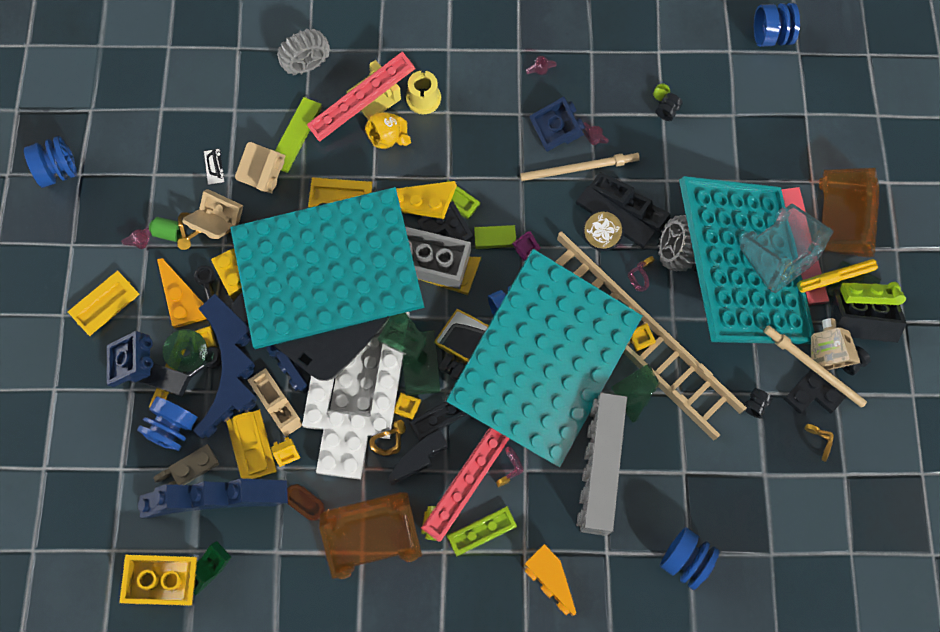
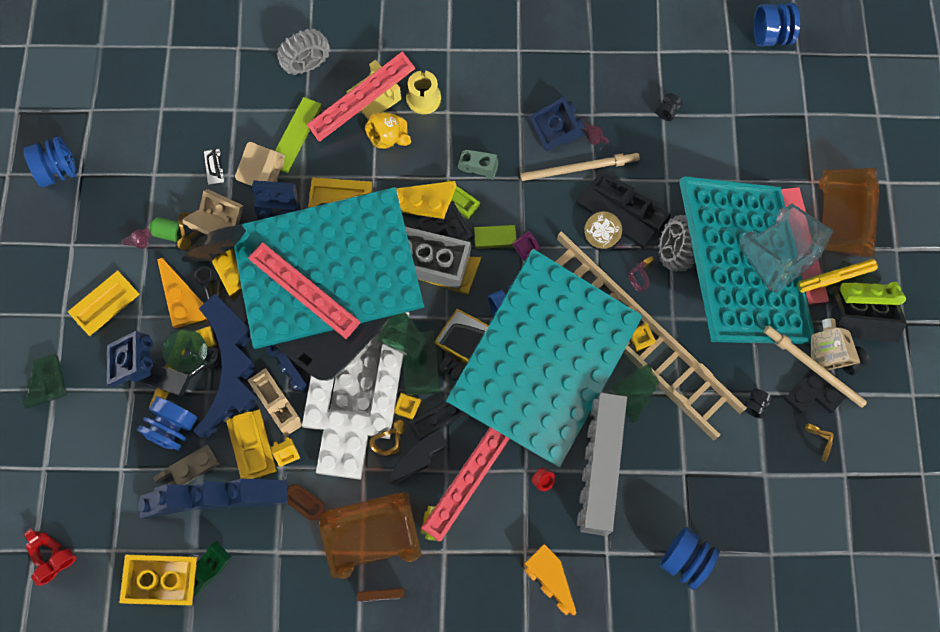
(45, 382): none -> clear green wing
(59, 560): none -> red piece
(214, 243): none -> black slope
(274, 198): none -> dark blue plate
(304, 290): none -> coral tile
(383, 594): none -> reddish brown tile
(479, 163): none -> sand green leg
(481, 531): lime tile -> none
(517, 465): clear pink piece -> none
(541, 66): clear pink piece -> none
(543, 479): none -> red tile
(660, 91): lime hinge -> none

